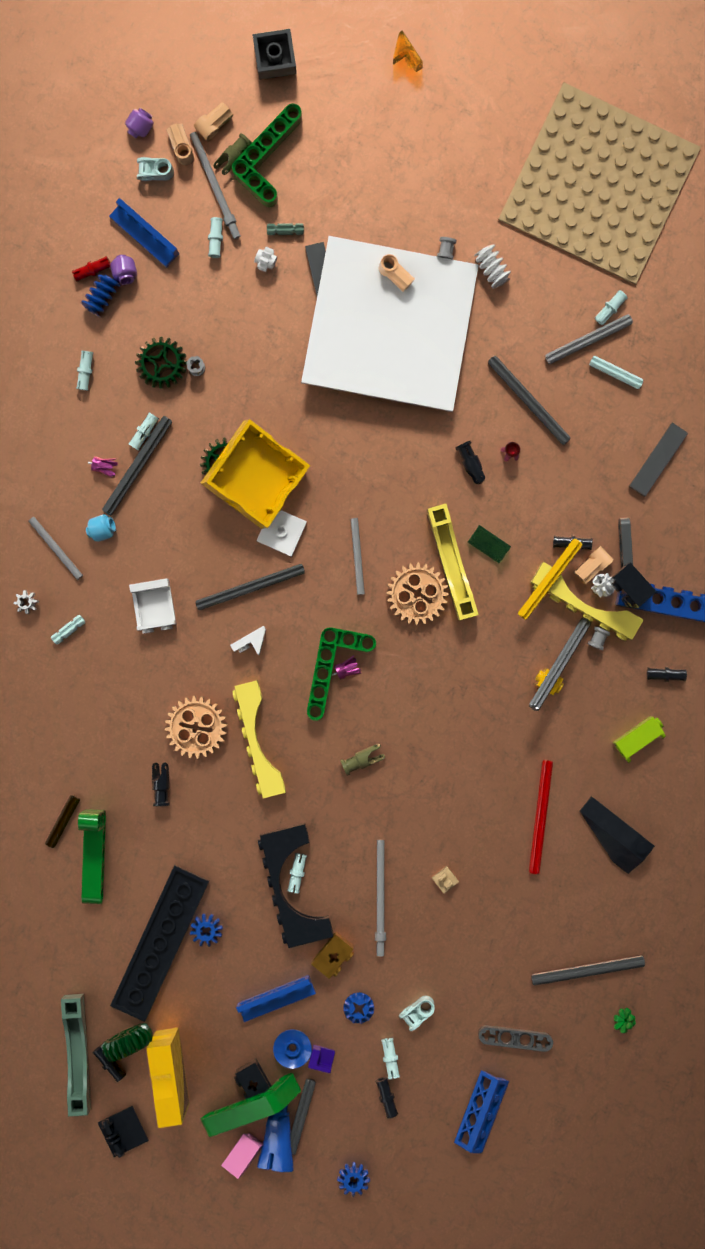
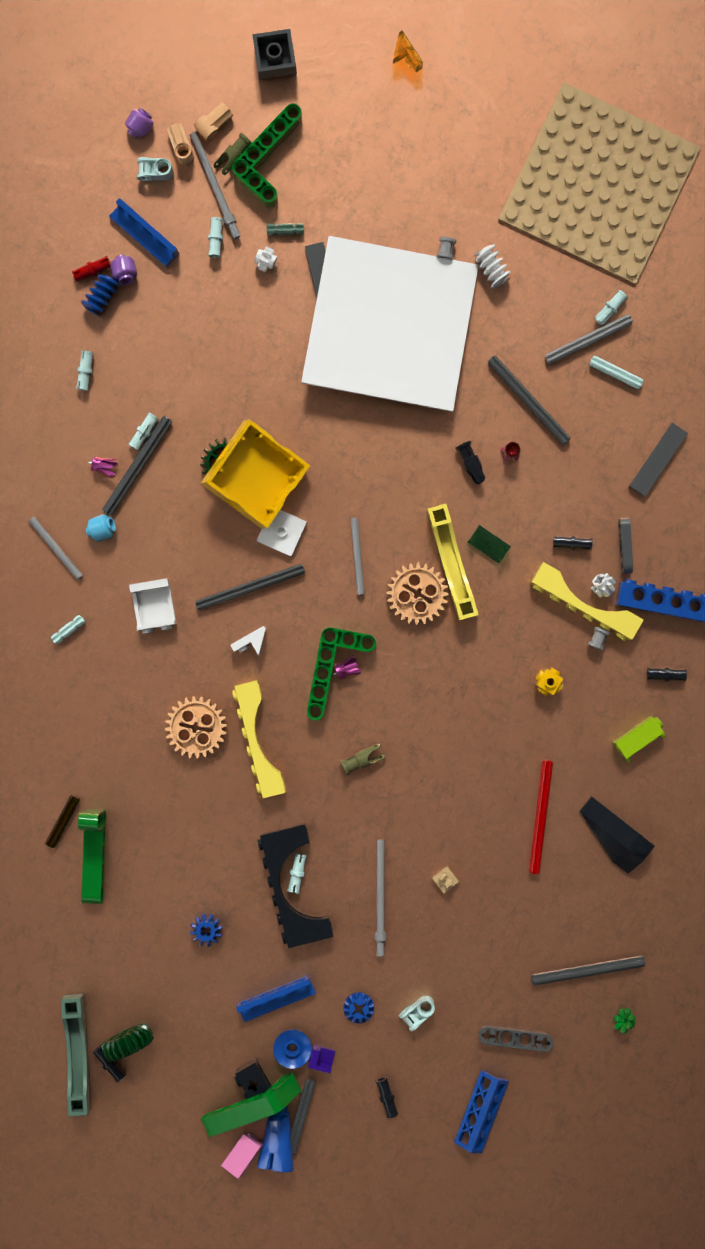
(31, 601): white gear -> none
(123, 1131): black hinge -> none
(159, 943): black plate -> none
(160, 784): black piece -> none
(163, 354): dark green gear -> none
(168, 1077): yellow tile -> none
(195, 372): light grey bush -> none
(322, 960): pearl gold brick -> none
(351, 1186): blue gear -> none
(390, 1058): light aqua pin -> none
(397, 274): light nougat piece -> none
(550, 579): yellow axle -> none
(560, 664): dark grey axle -> none
(597, 562): light nougat piece -> none
(633, 585): black brick -> none

